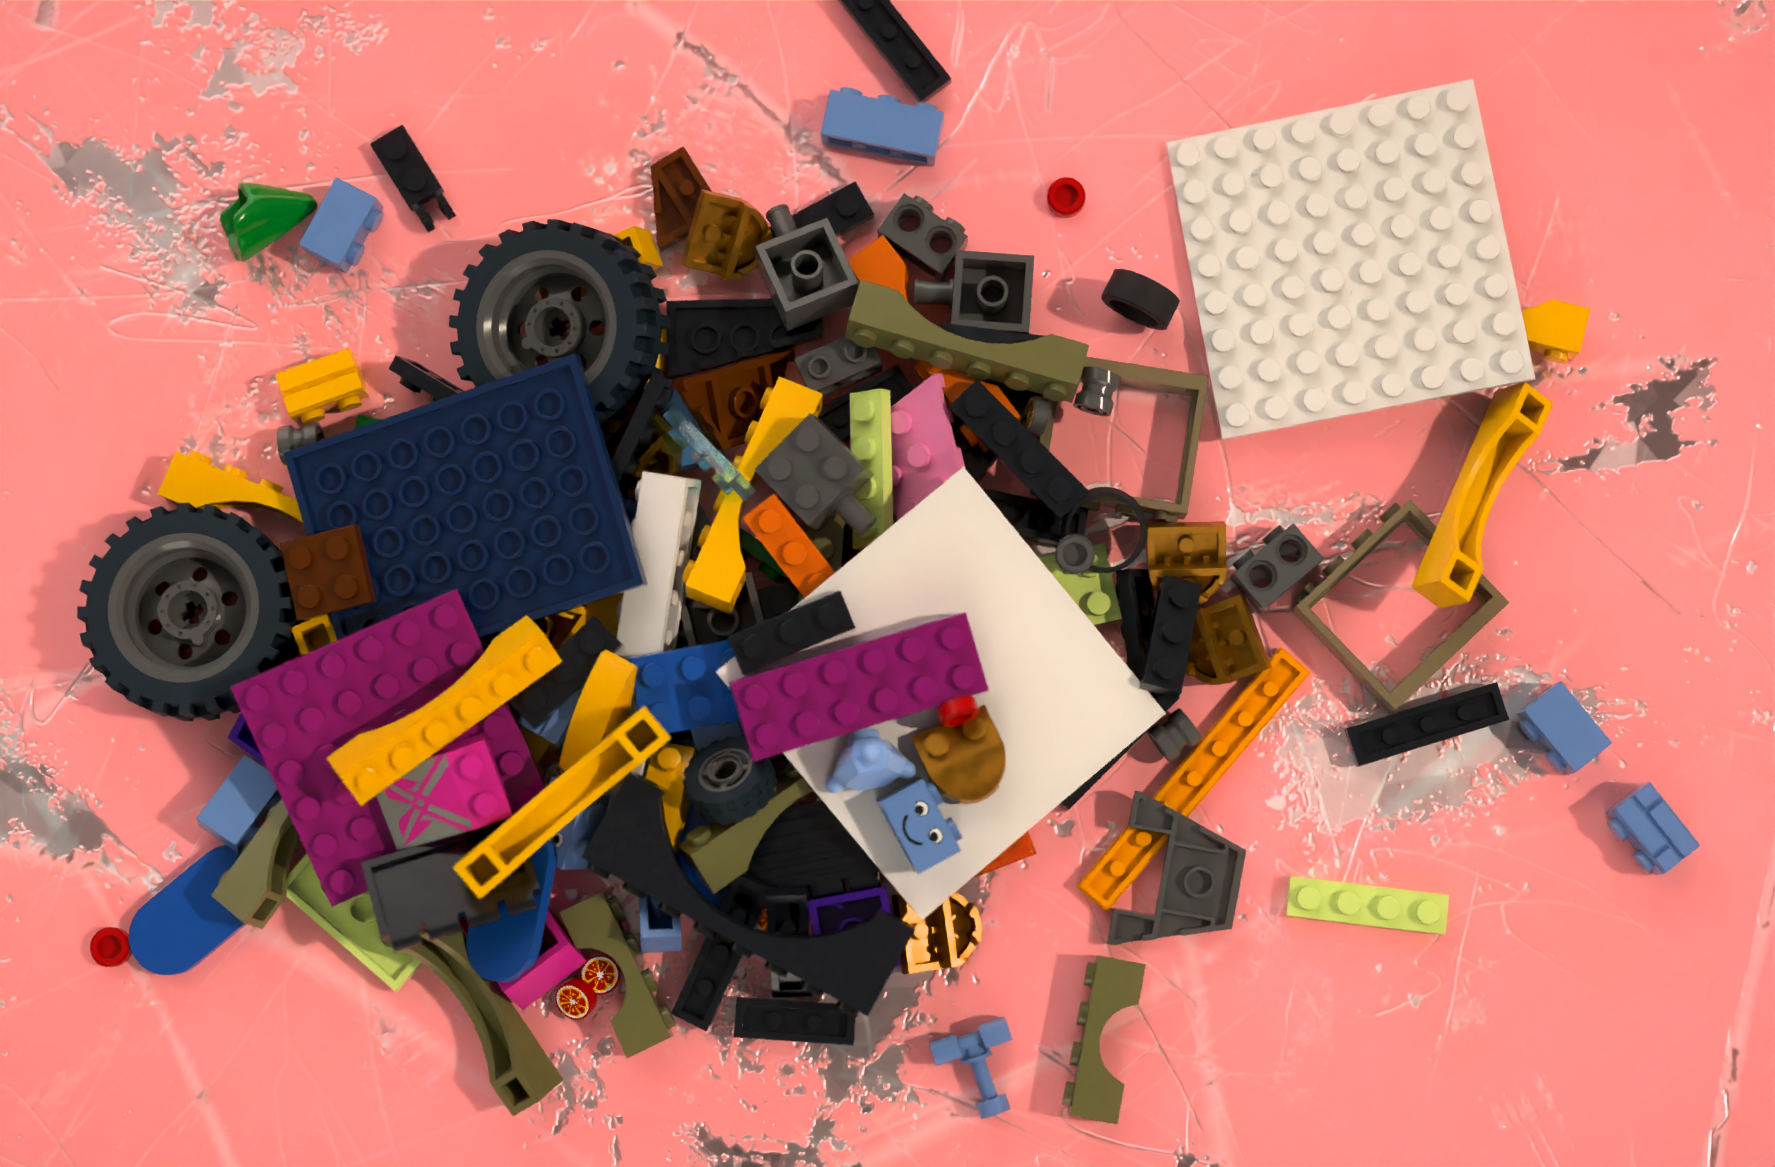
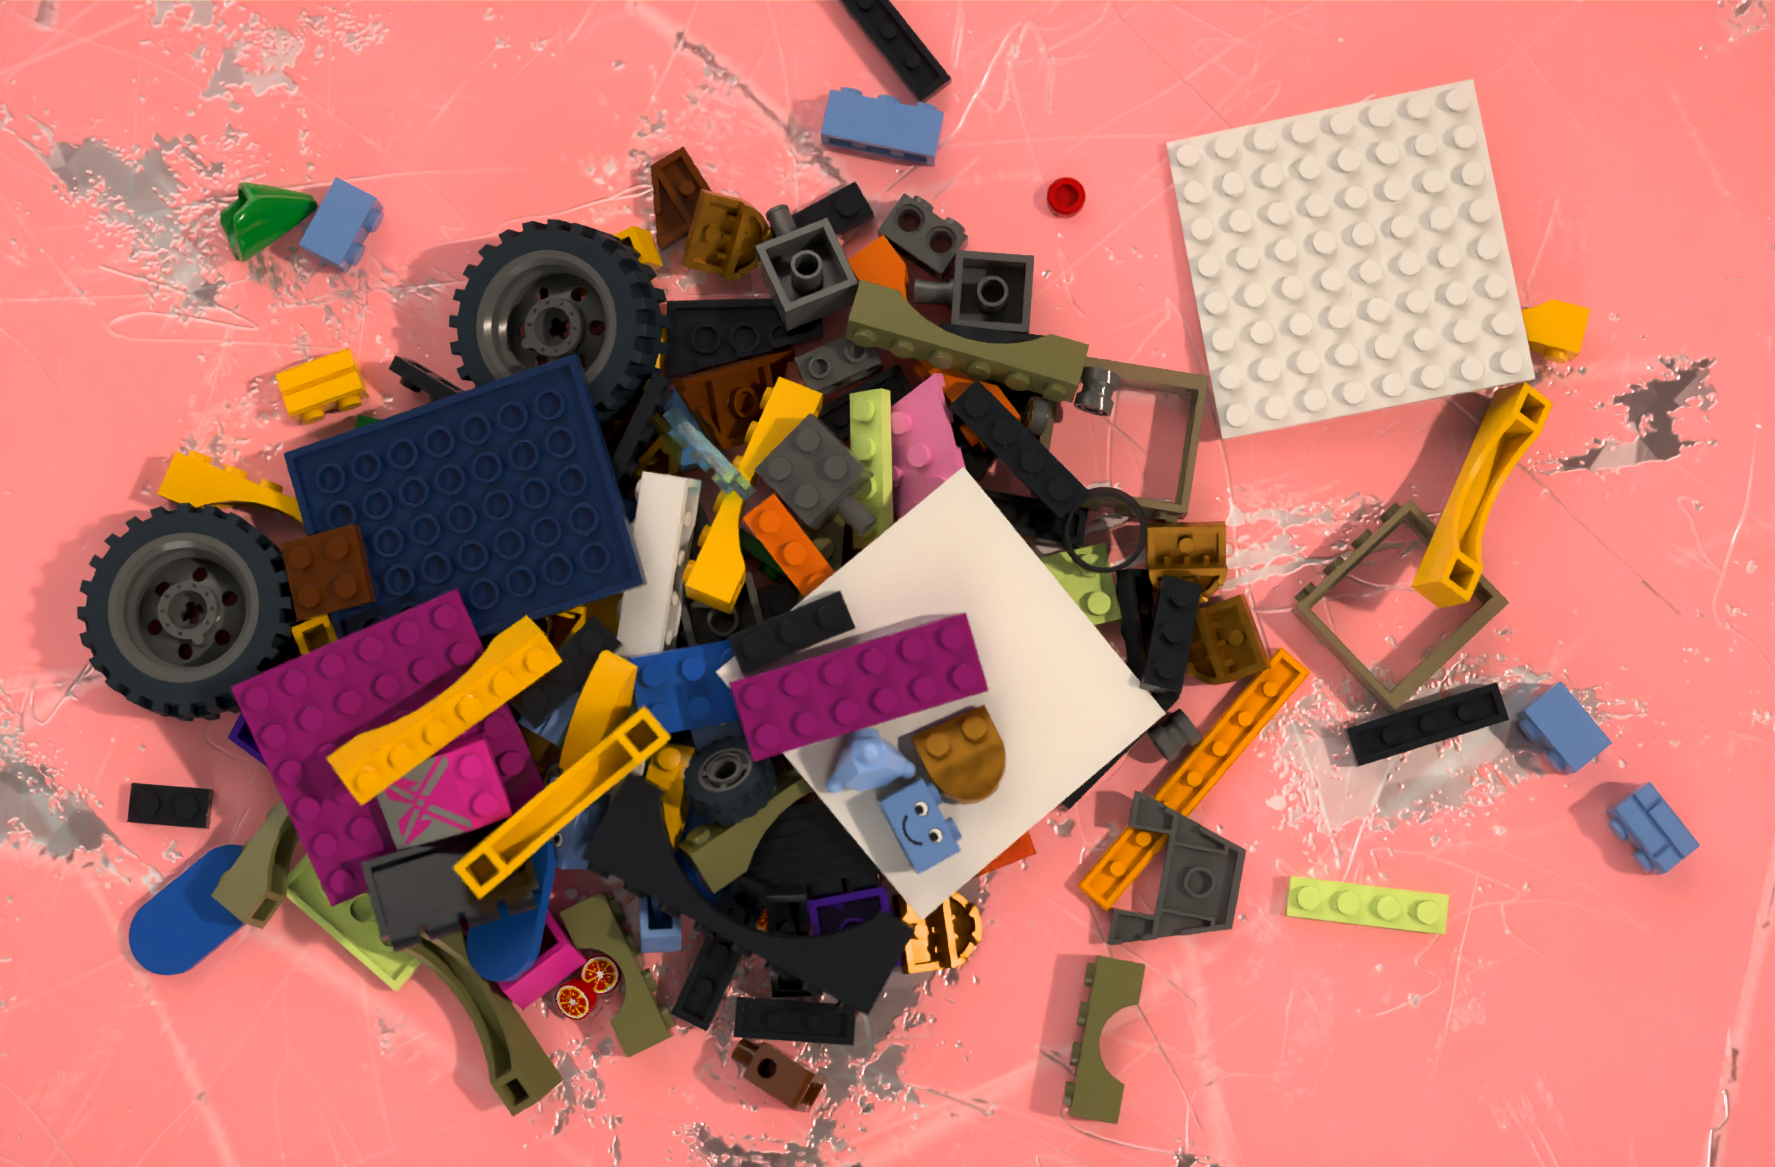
(110, 947): red tile -> none
(170, 805): none -> black plate
(240, 804): medium blue brick -> none
(290, 438): dark grey wheel -> none
(411, 174): black hinge -> none
(793, 1081): none -> reddish brown torso
(958, 711): red tile -> none
(974, 1049): medium blue bar -> none
(1074, 553): dark grey tile -> none
(1140, 299): black tyre -> none
(1281, 573): dark grey brick -> none

